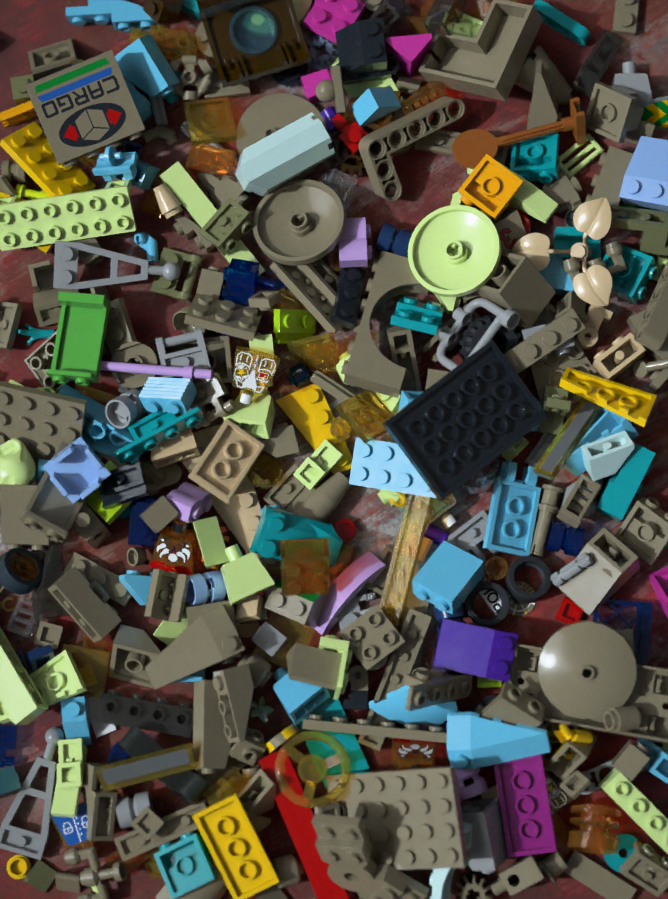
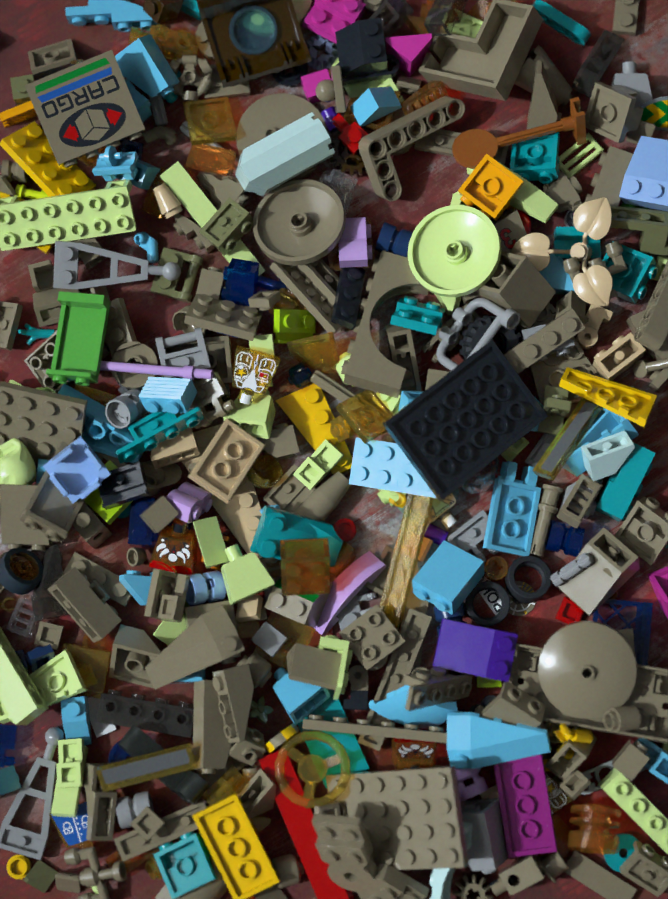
(171, 607): none -> dark tan plate

